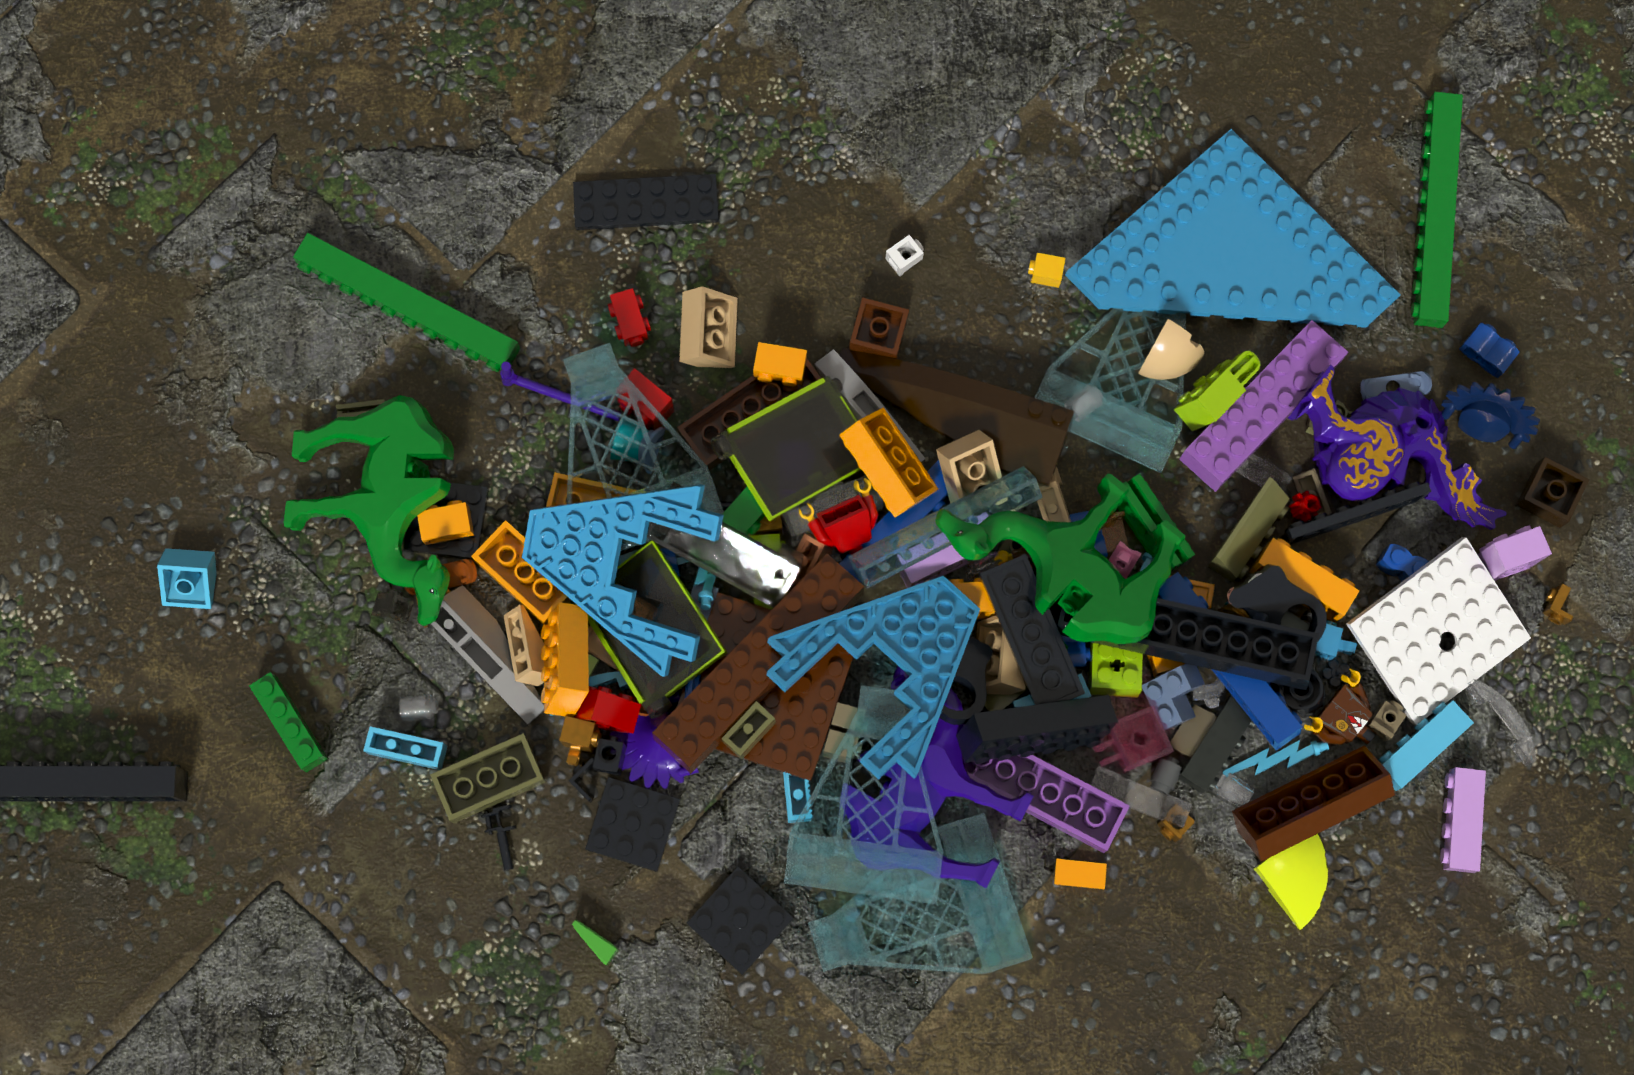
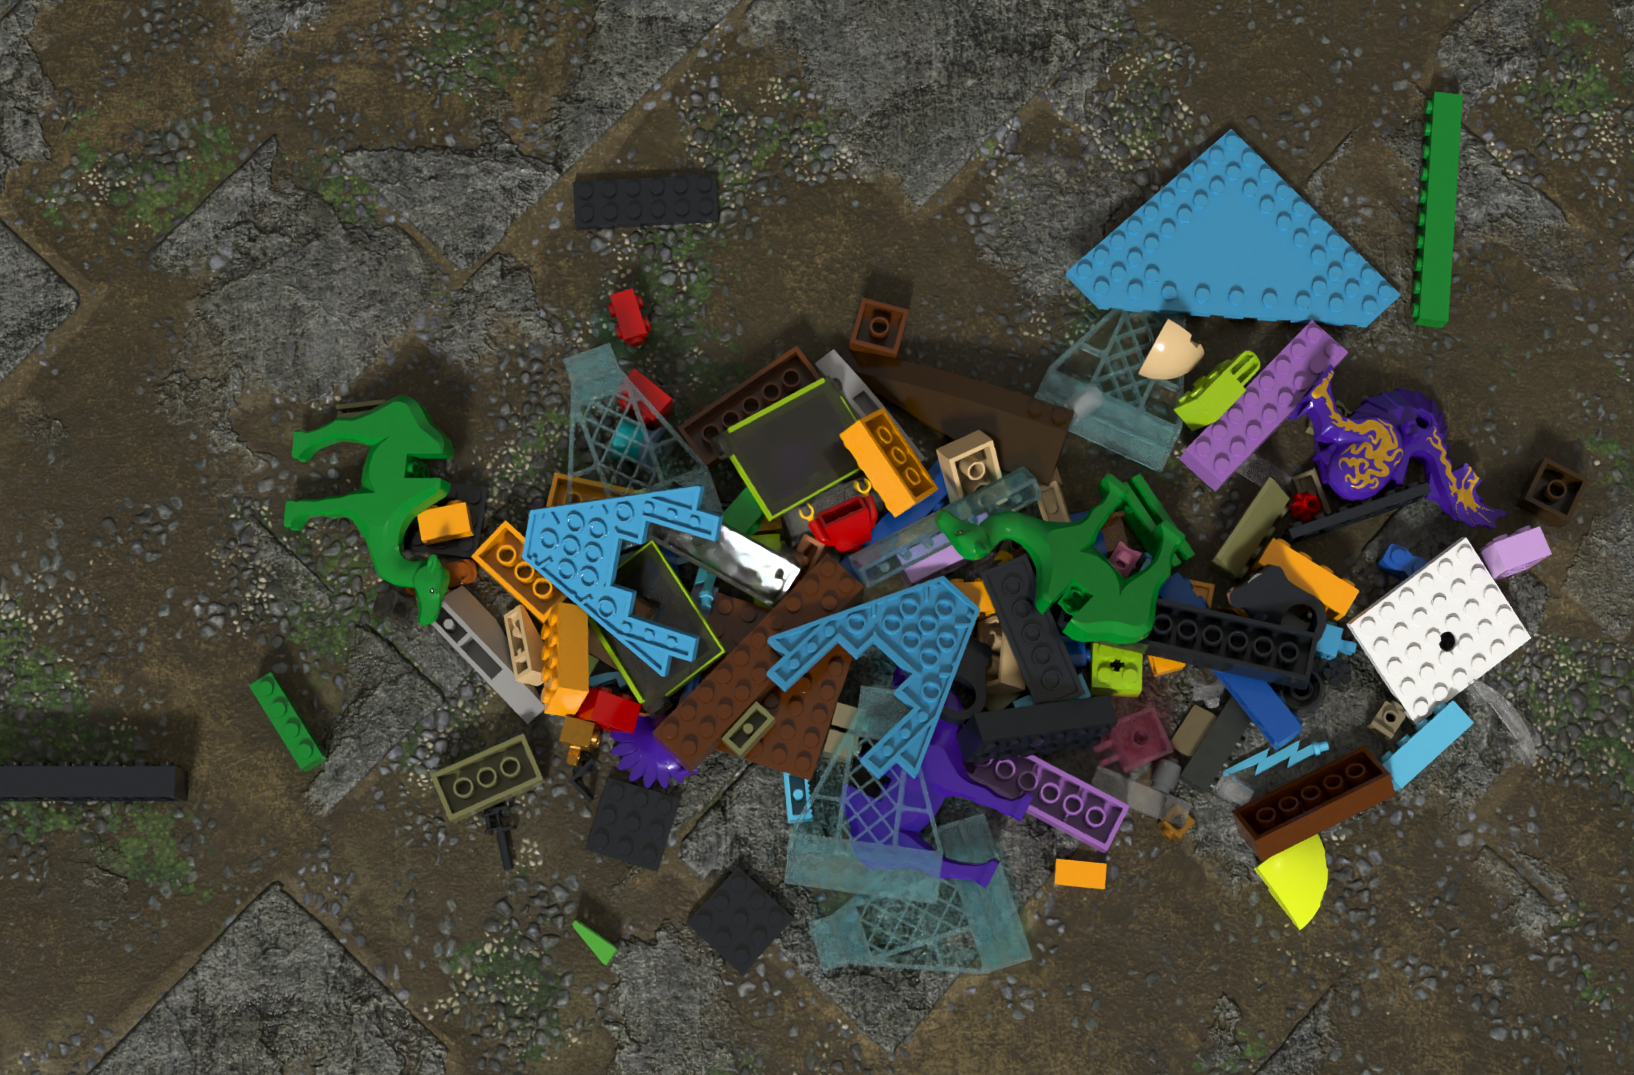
(187, 578): medium azure slope -> none
(405, 302): green brick -> none
(405, 748): medium azure brick -> none
(418, 707): clear brick -> none
(509, 378): dark purple bar -> none
(613, 766): black brick -> none
(708, 328): tan slope -> none
(779, 364): light orange brick -> none
(905, 246): white brick -> none
(1046, 270): yellow brick -> none
(1169, 694): sand blue brick -> none
(1344, 714): reddish brown torso -> none
(1409, 381): sand blue piece -> none
(1463, 820): lavender brick -> none
(1489, 349): blue brick -> none
(1491, 414): dark blue piece -> none
(1556, 599): pearl gold bracket -> none

